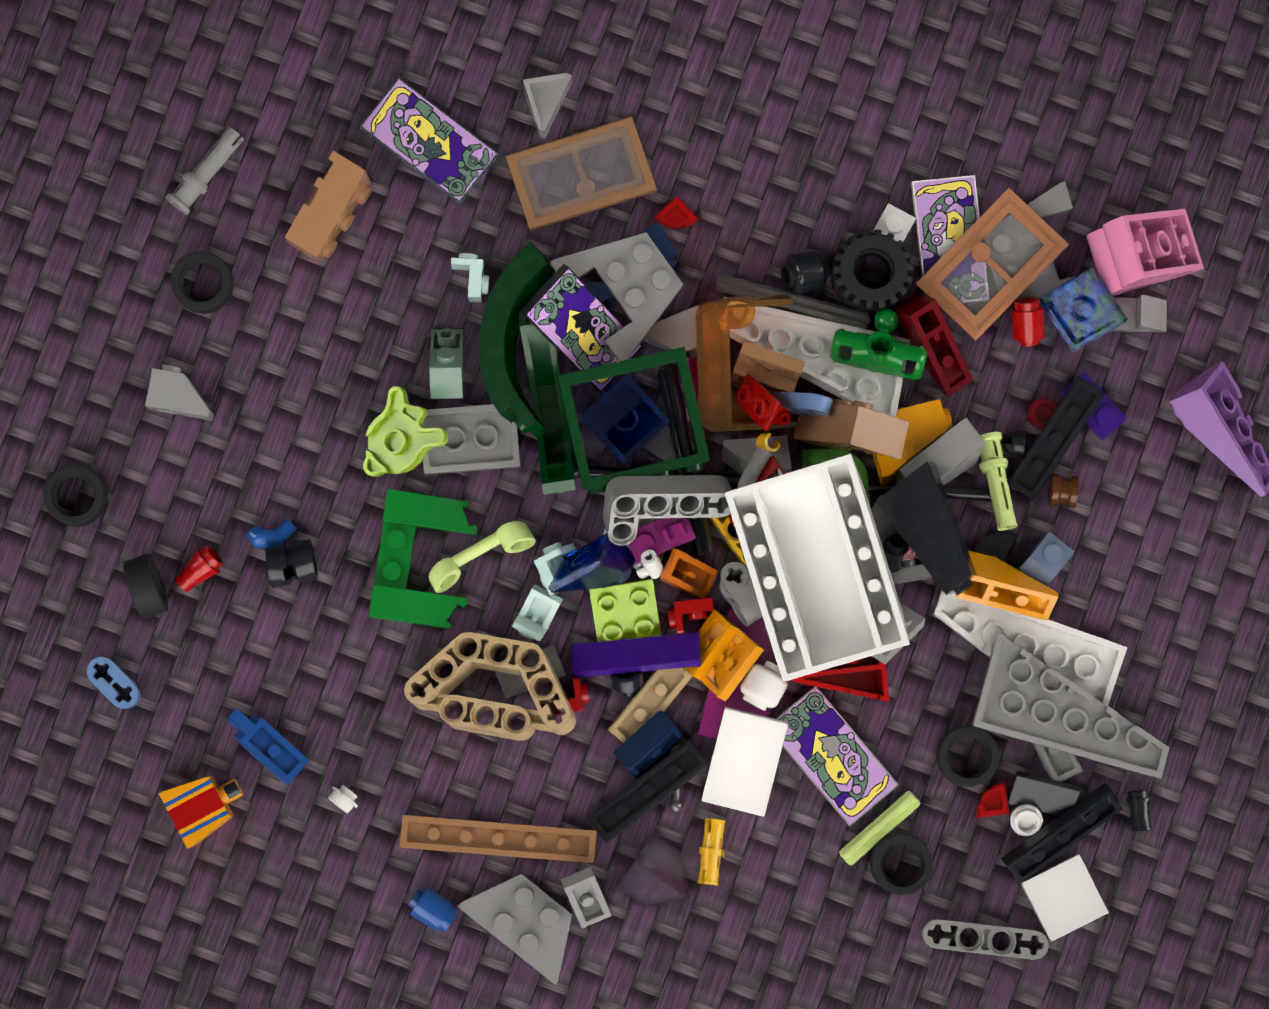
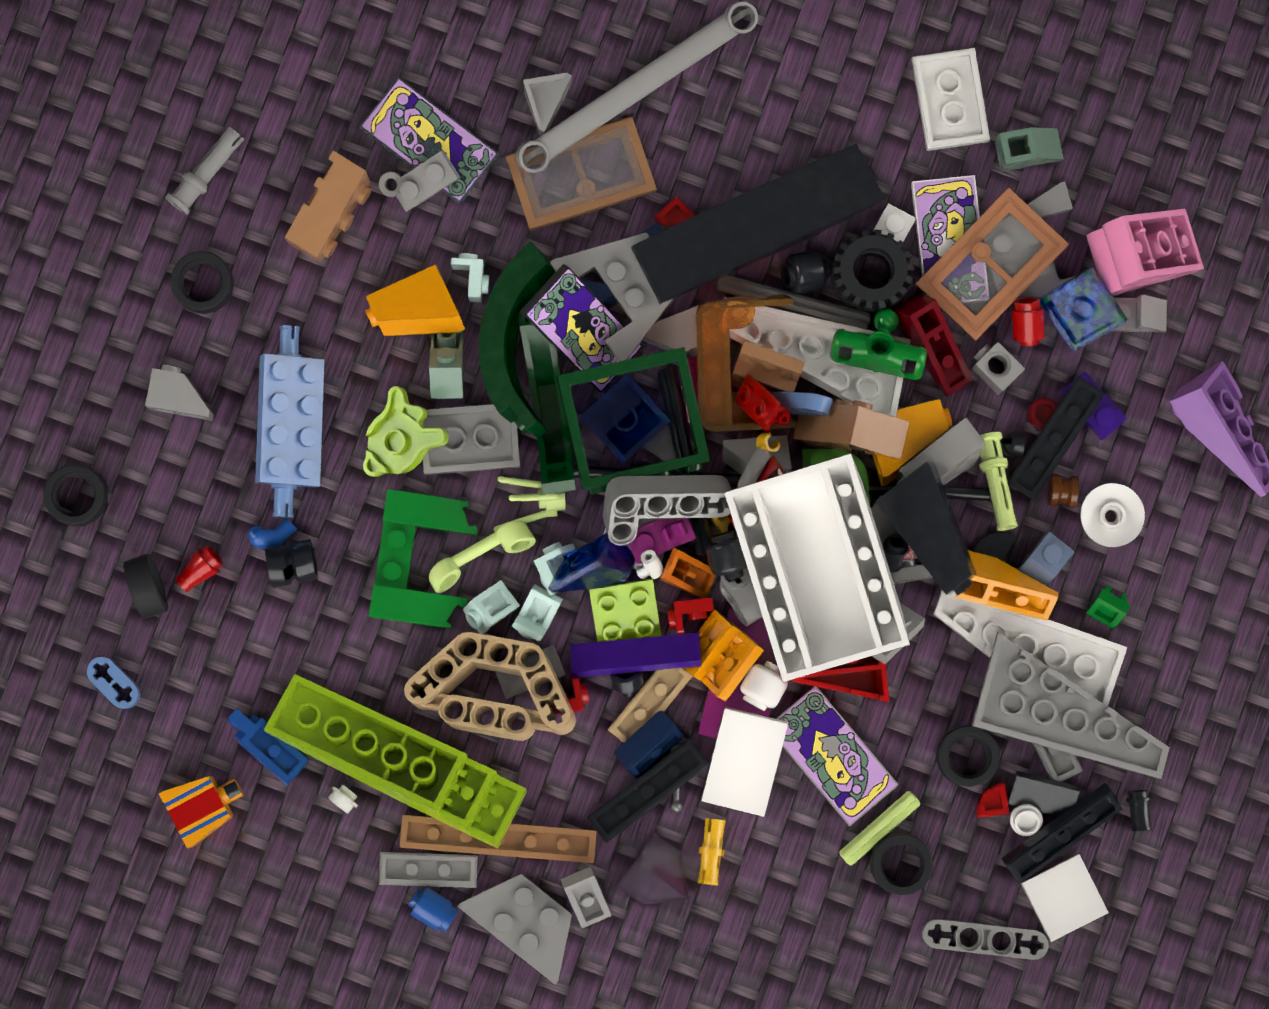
(289, 421): none -> medium blue plate
(396, 760): none -> lime slope
(415, 306): none -> light orange slope
(421, 181): none -> light grey hinge
(428, 869): none -> light grey tile
(490, 607): none -> light aqua bracket
(551, 502): none -> yellowish green plant
(636, 86): none -> light grey piece
(726, 555): none -> black head
(758, 223): none -> black slope
(950, 99): none -> white tile
(997, 382): none -> light grey brick
(1028, 148): none -> sand green slope
(1108, 607): none -> green tile
(1128, 512): none -> white dish

